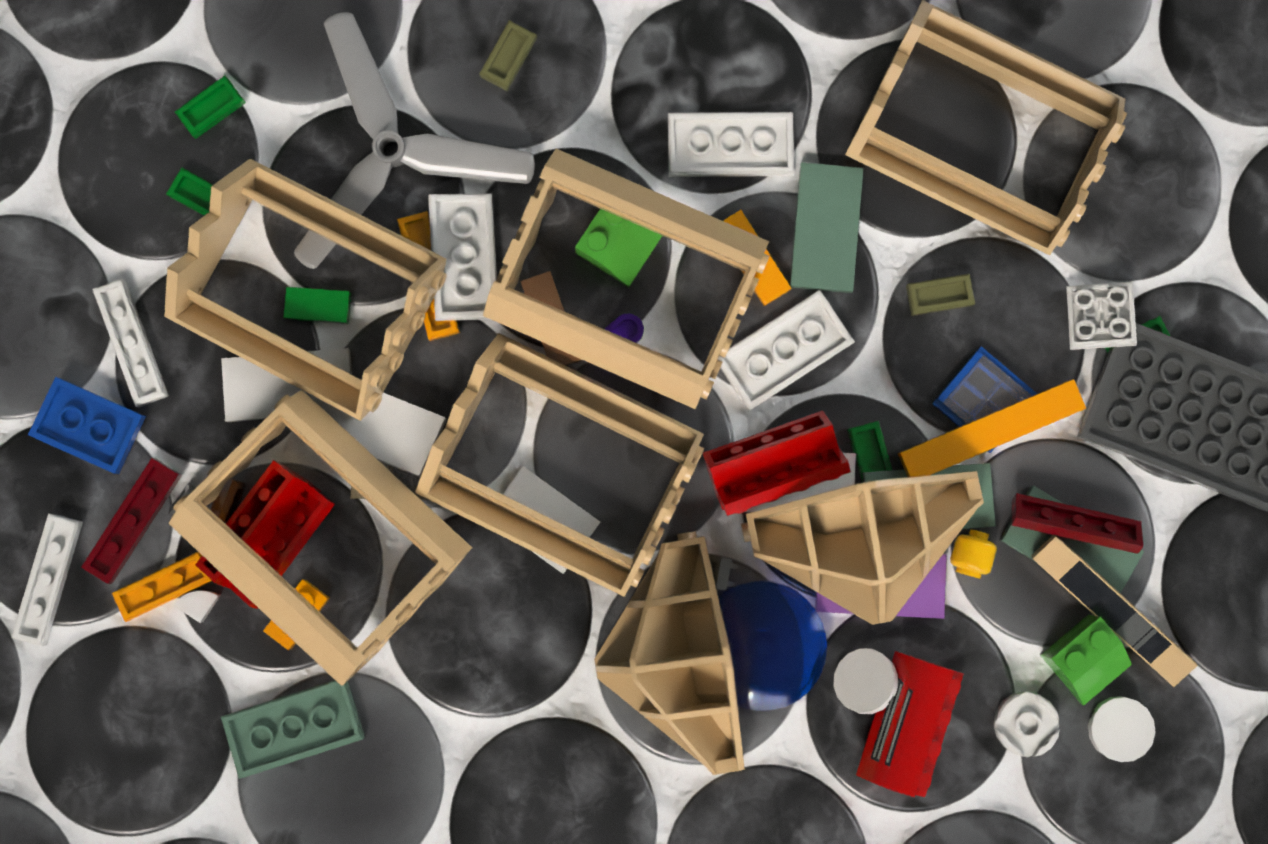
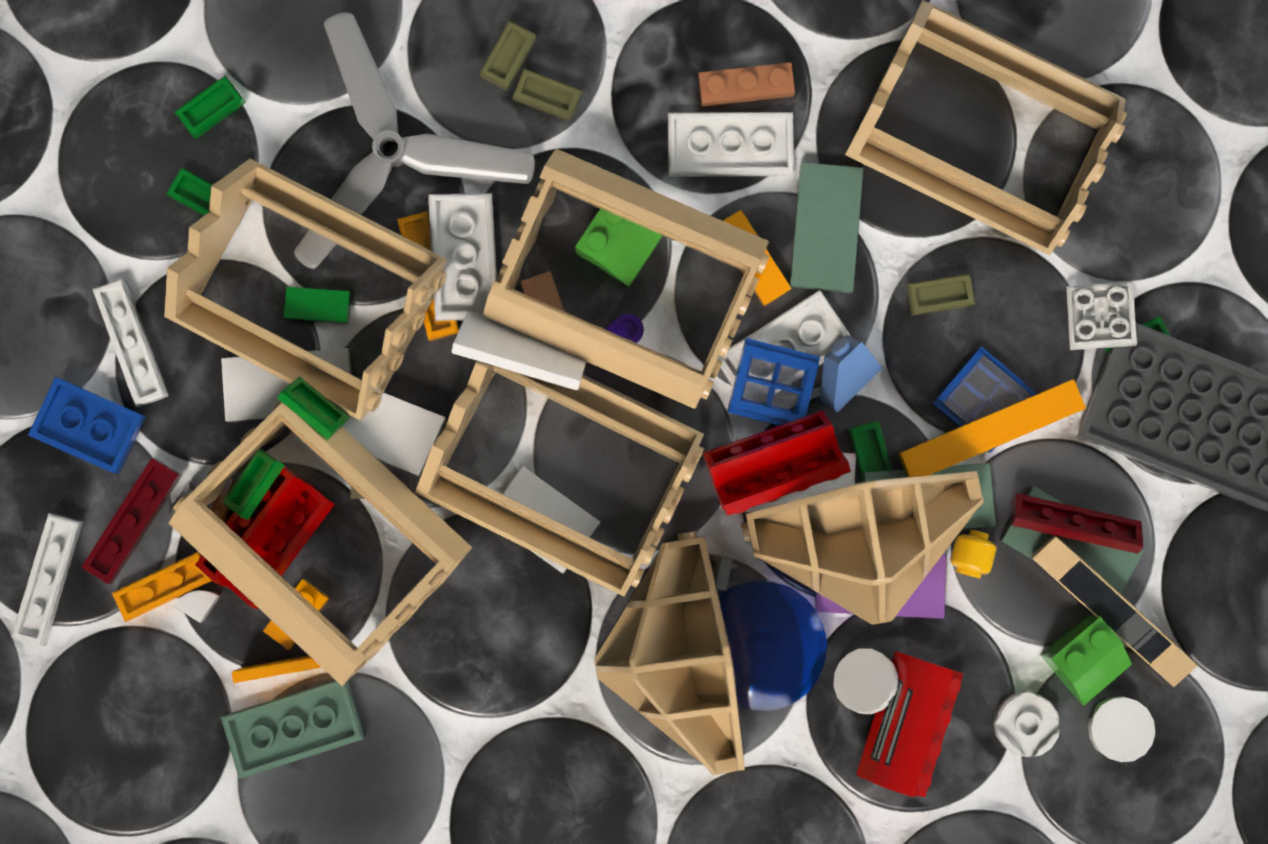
(253, 484): none -> green tile
(274, 669): none -> light orange tile
(313, 407): none -> green tile
(512, 350): none -> white tile
(547, 95): none -> olive tile
(746, 84): none -> nougat plate
(772, 383): none -> blue piece
(846, 372): none -> medium blue slope

